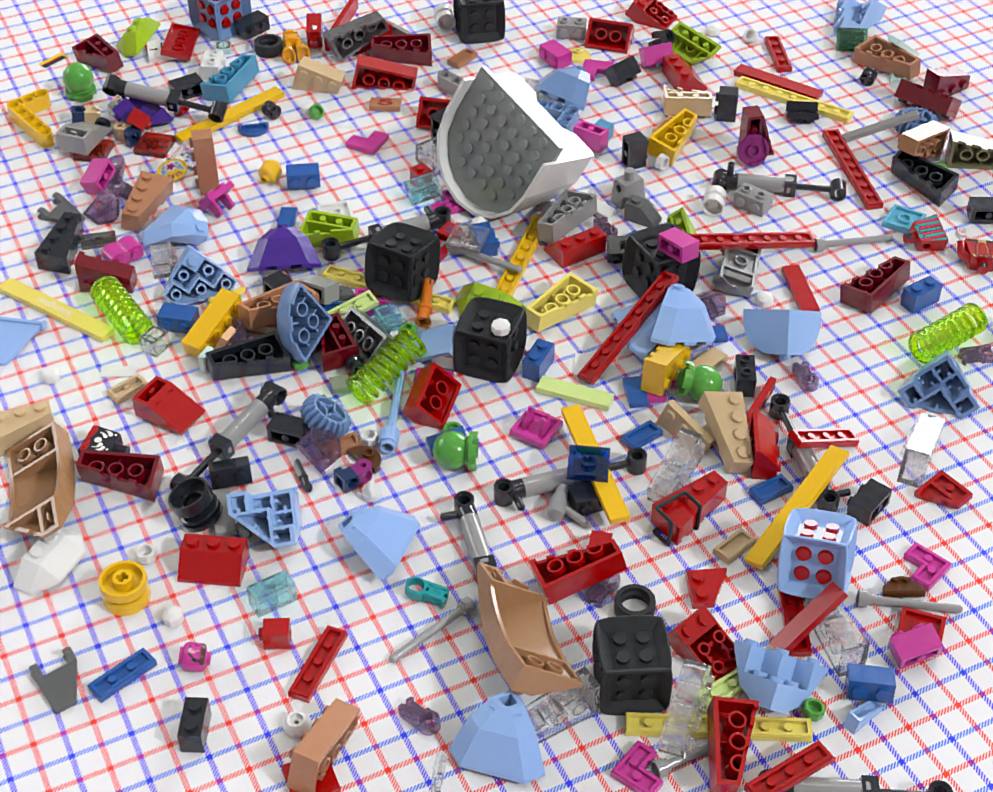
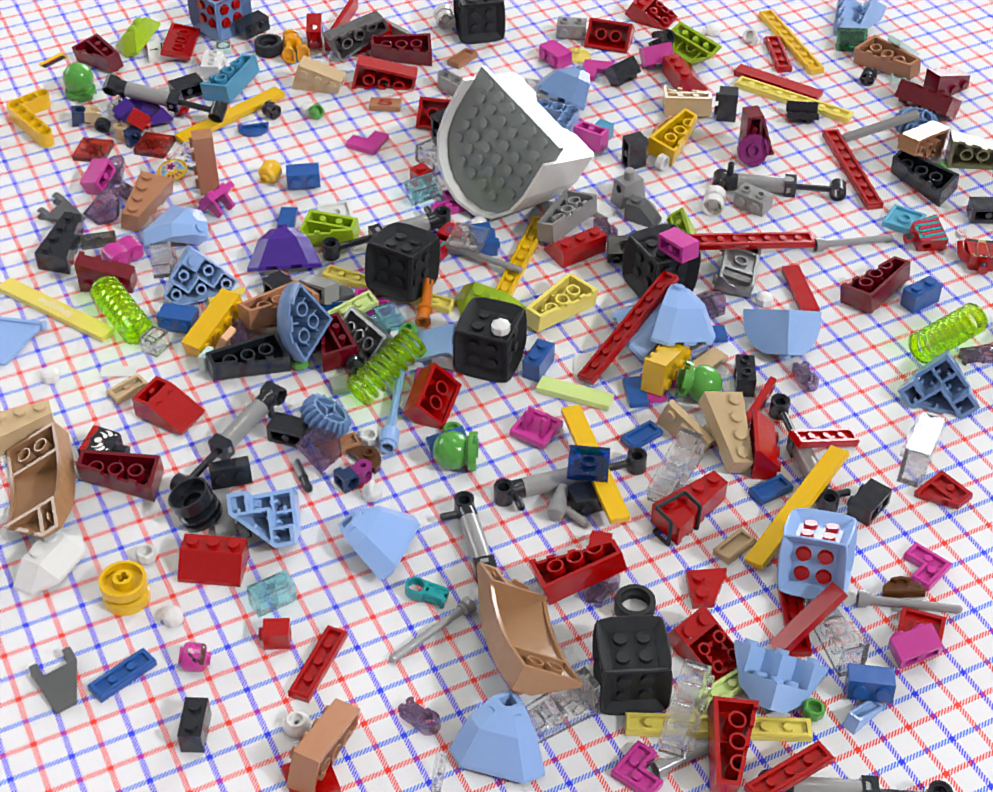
(80, 137): light grey slope -> none
(791, 42): none -> yellow tile

